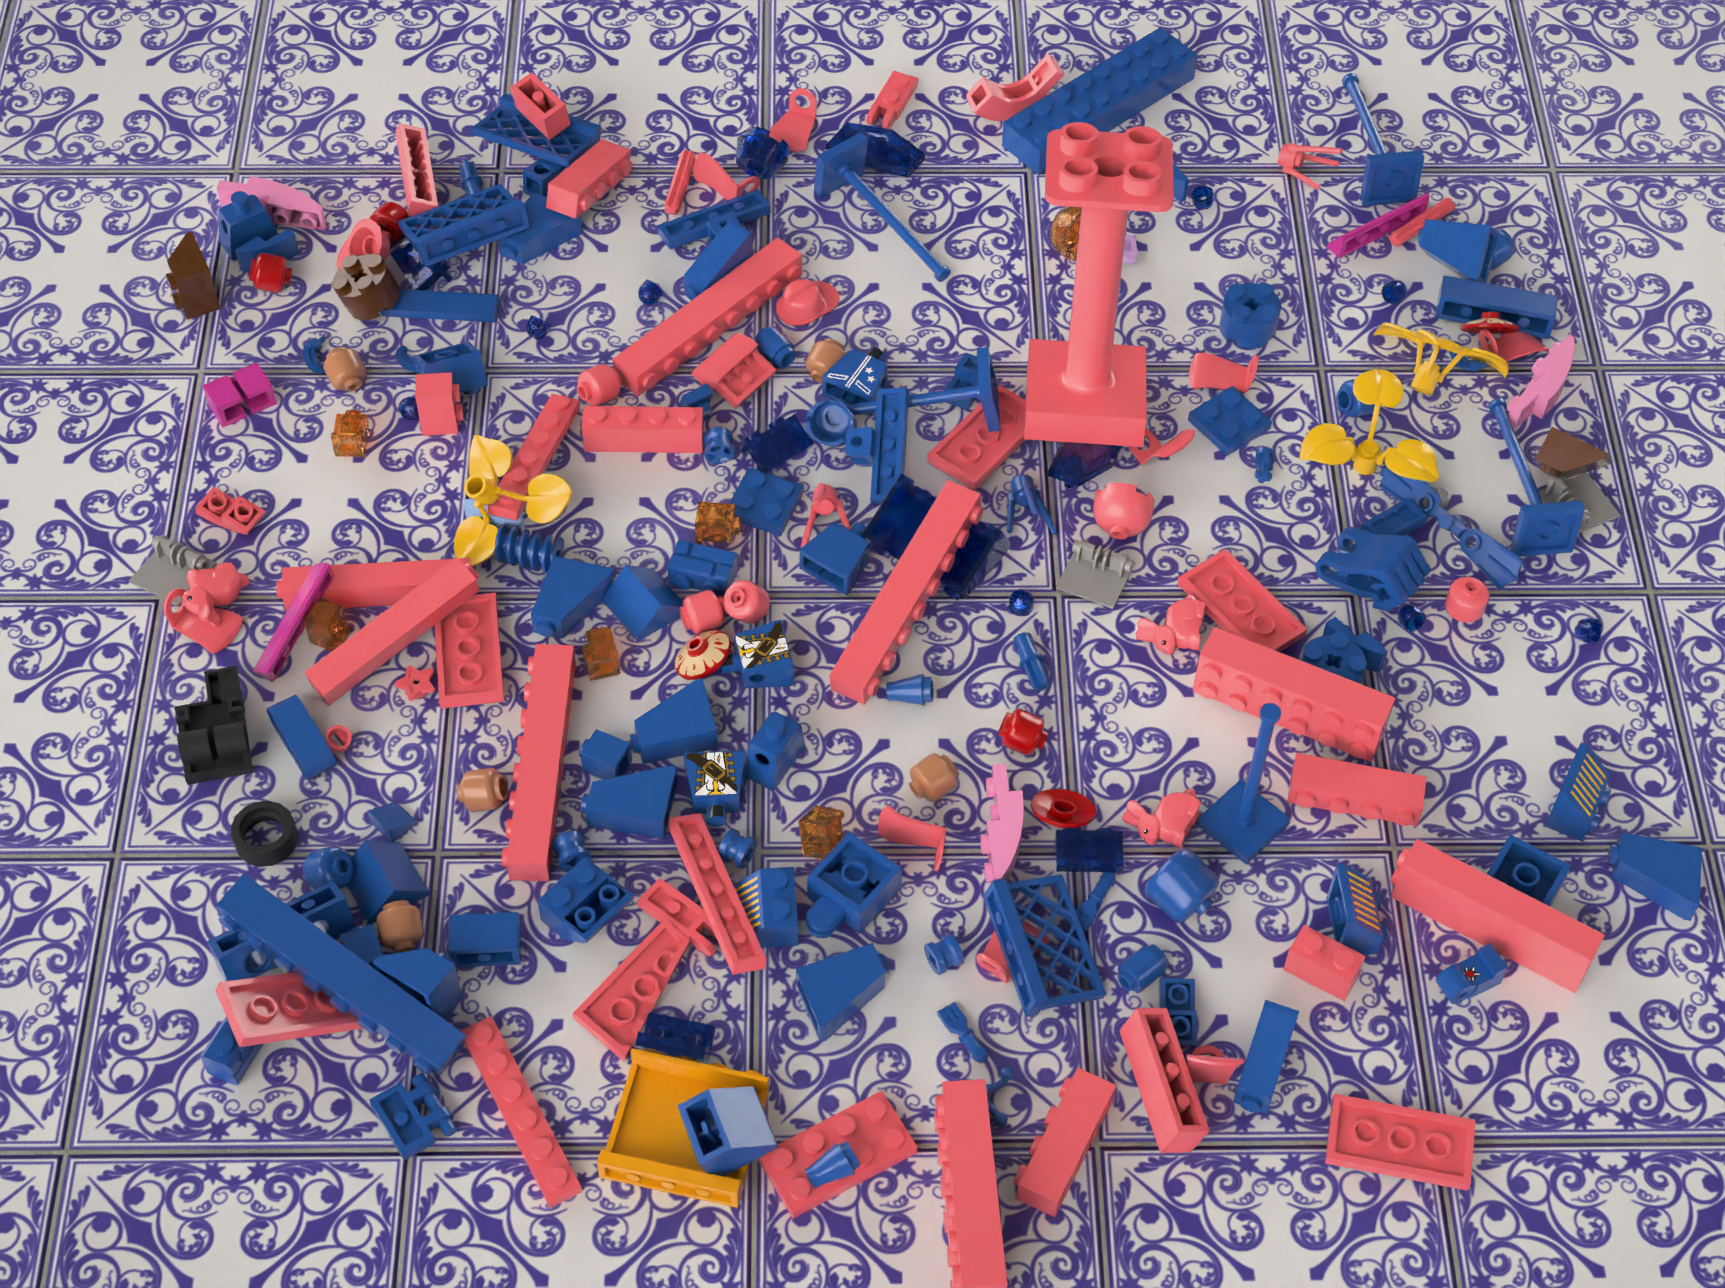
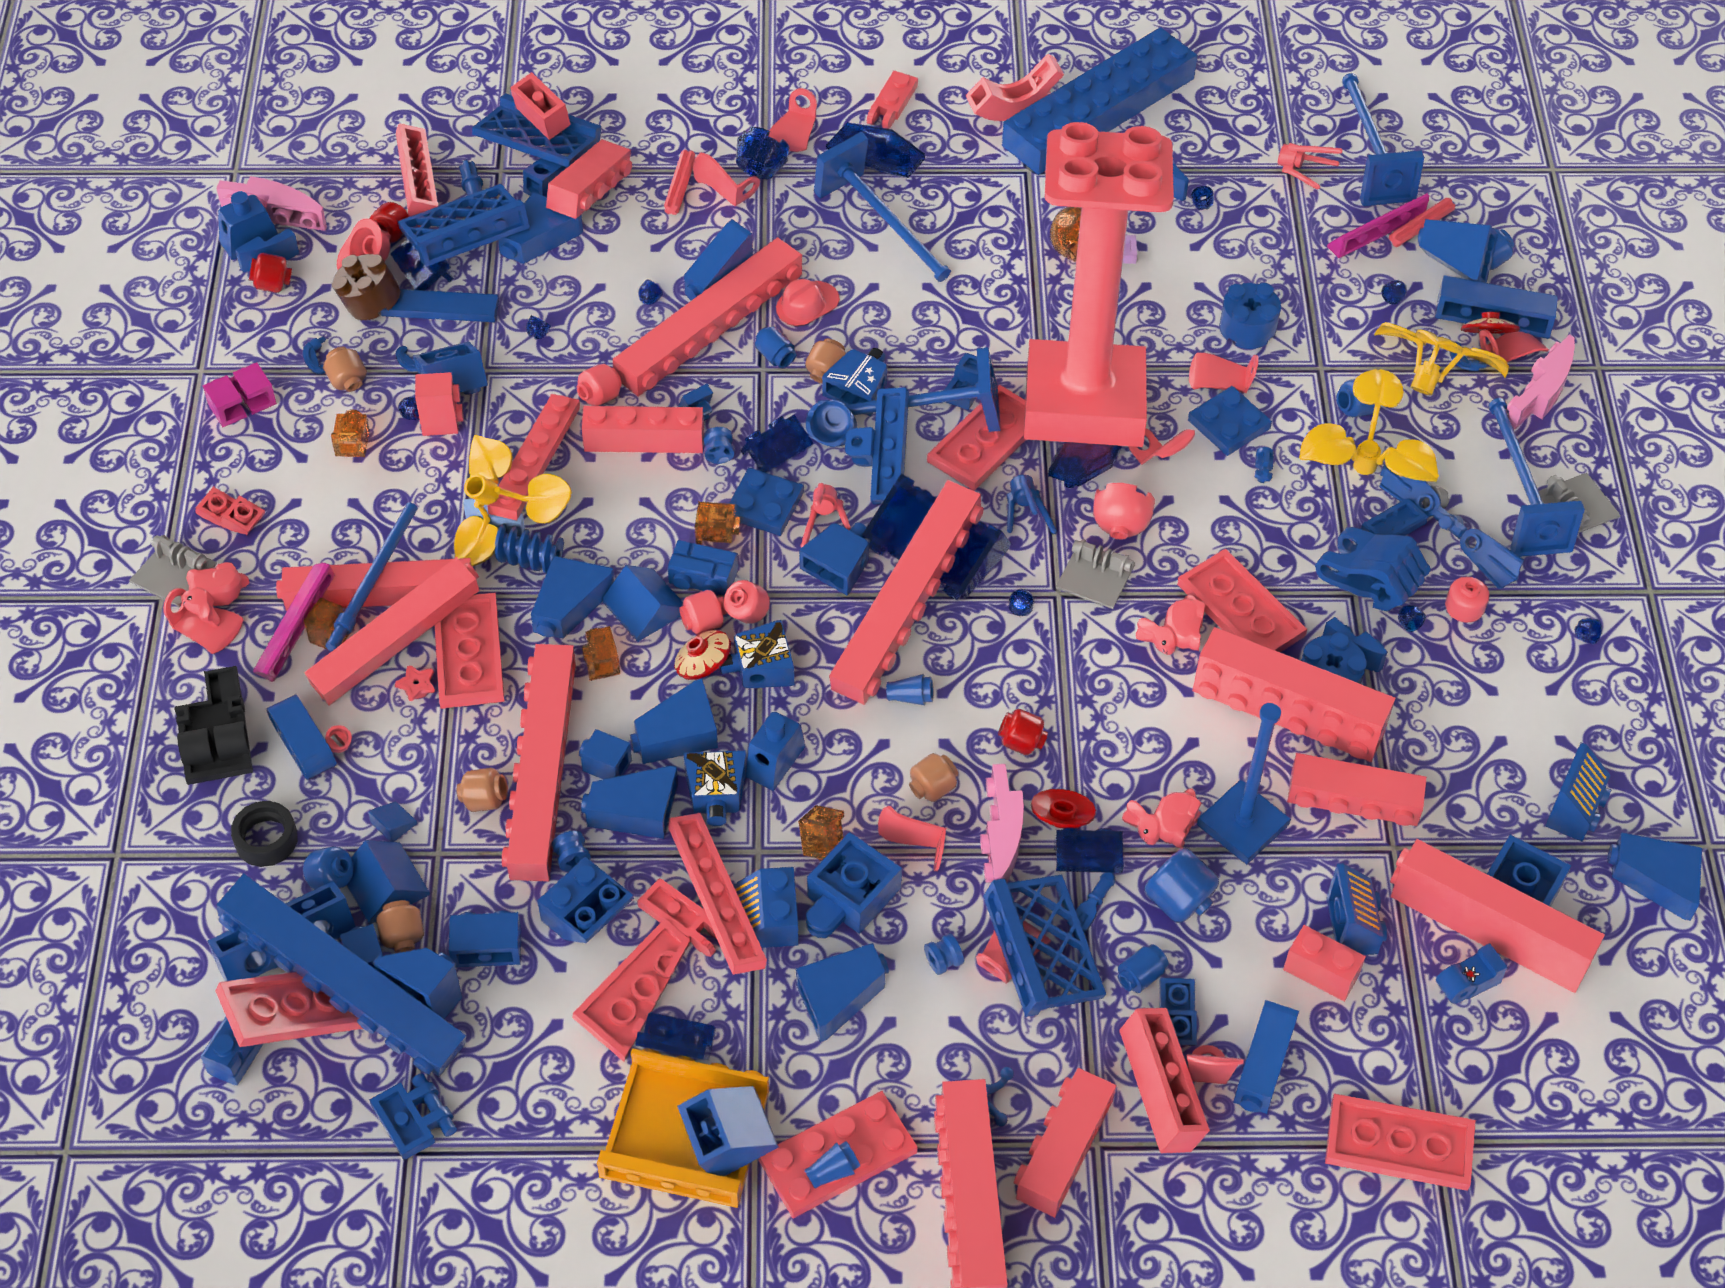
(191, 279): reddish brown slope -> none
(346, 621): none -> blue bar
(521, 1112): coral plate -> none
(711, 220): blue plate -> none
(735, 369): coral brick -> none
(737, 848): blue wheel -> none
(957, 1023): blue piece -> none
(1031, 661): blue axle -> none
(1568, 455): reddish brown slope -> none

